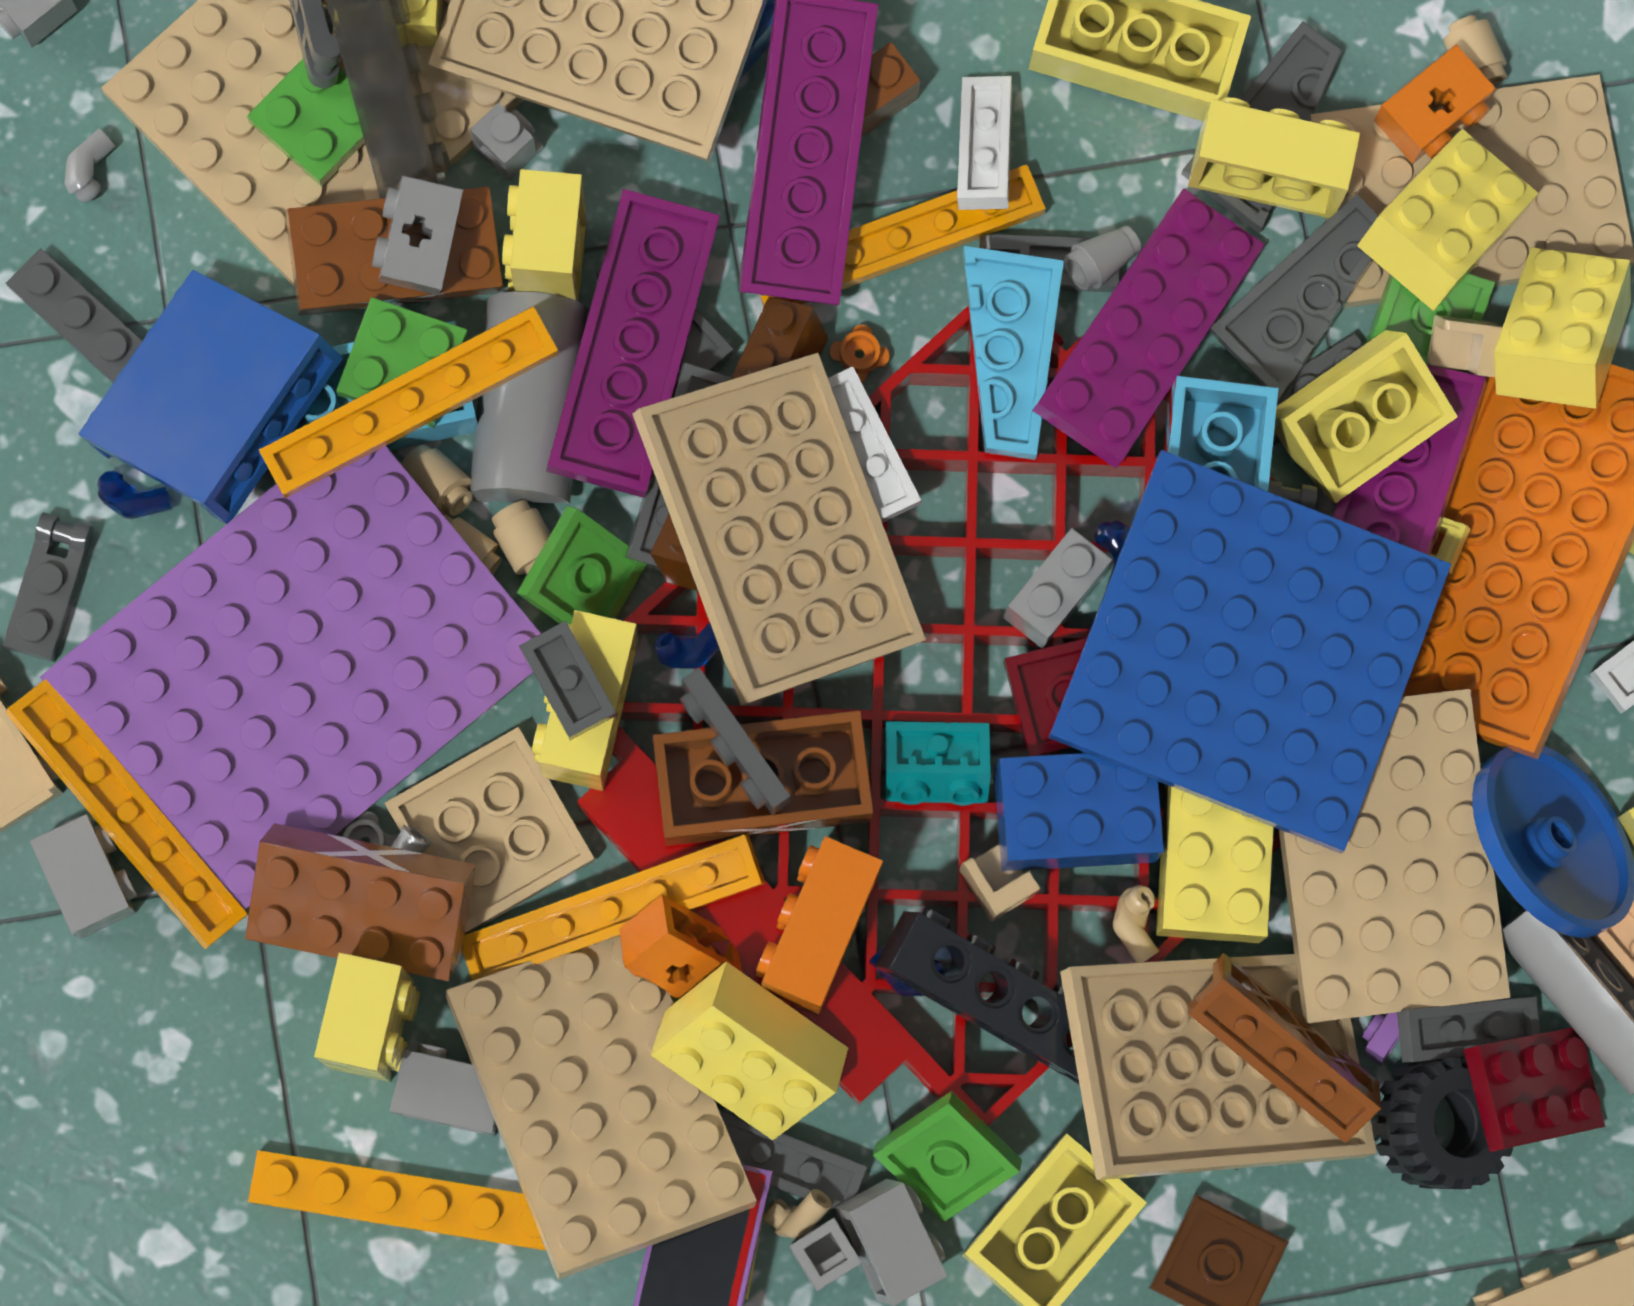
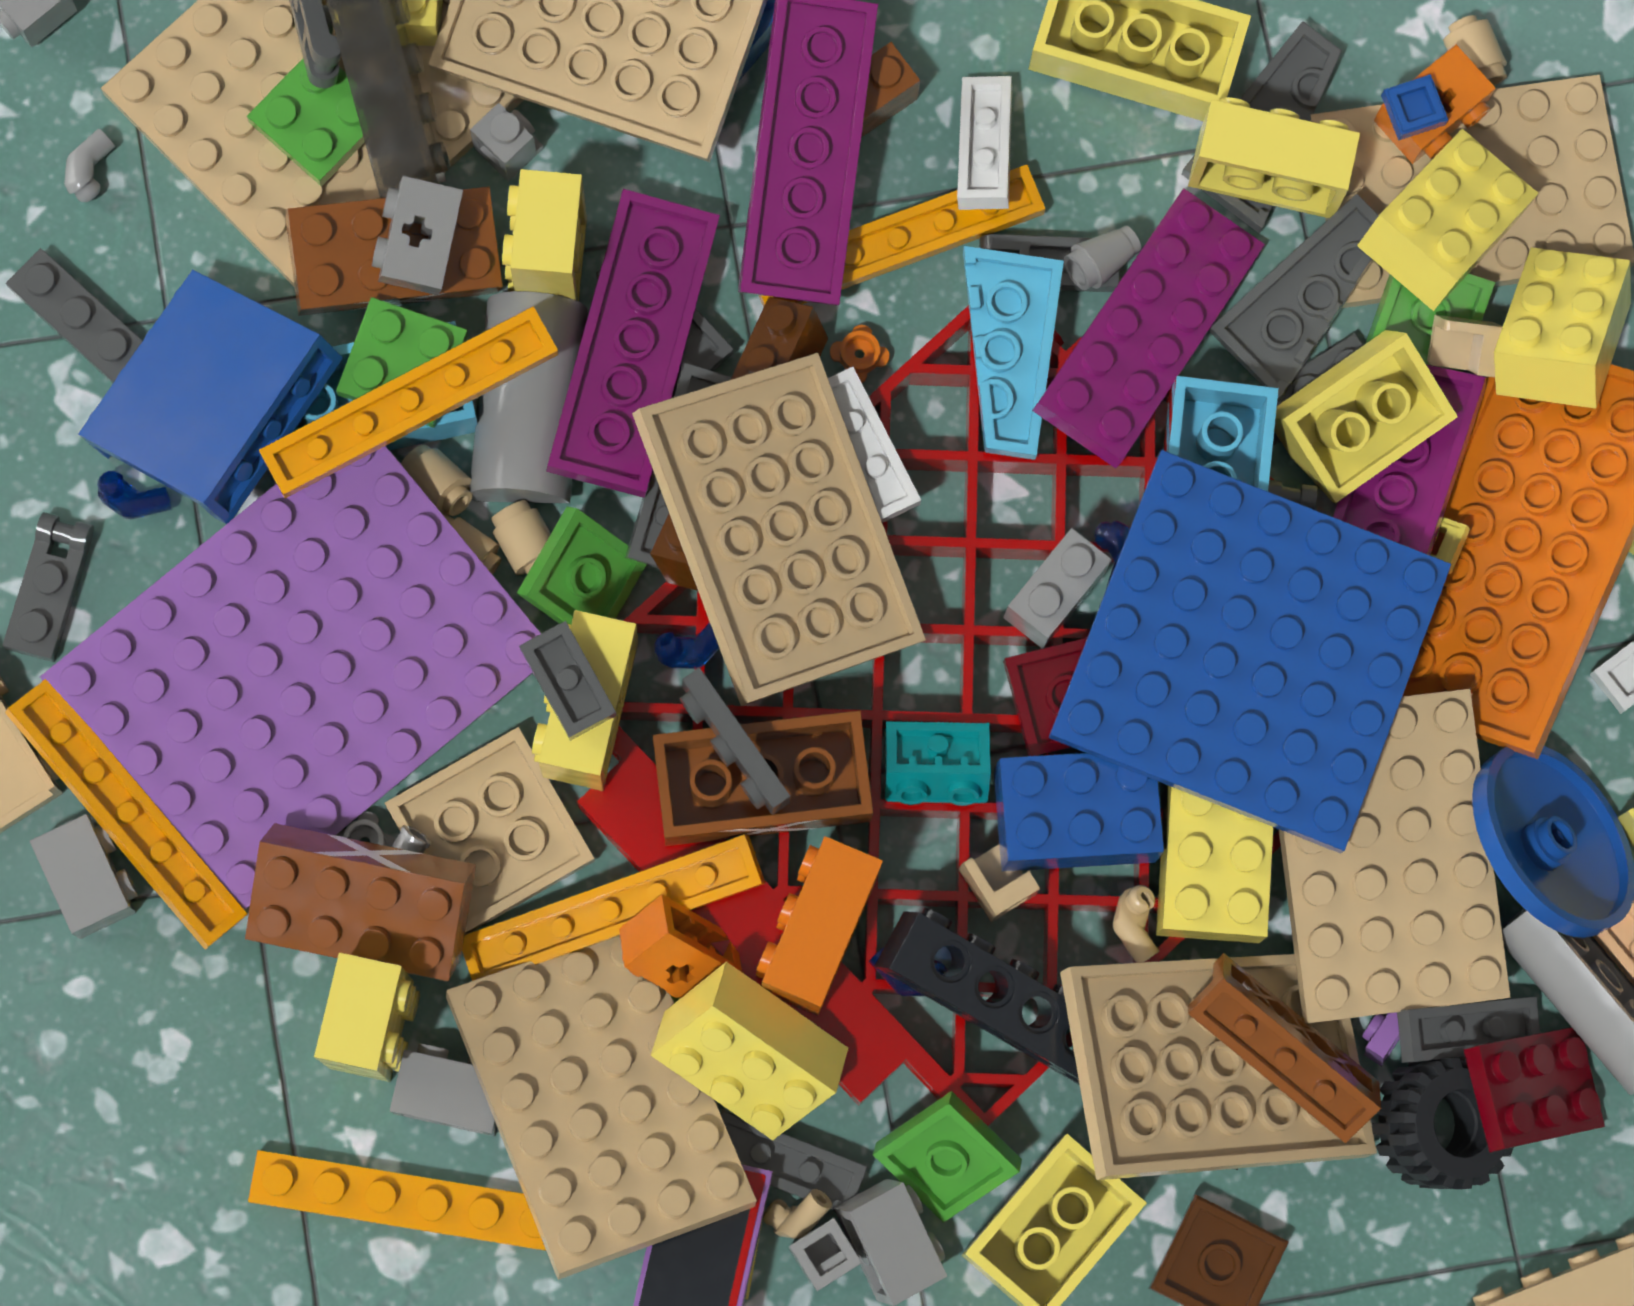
(1414, 107): none -> blue tile

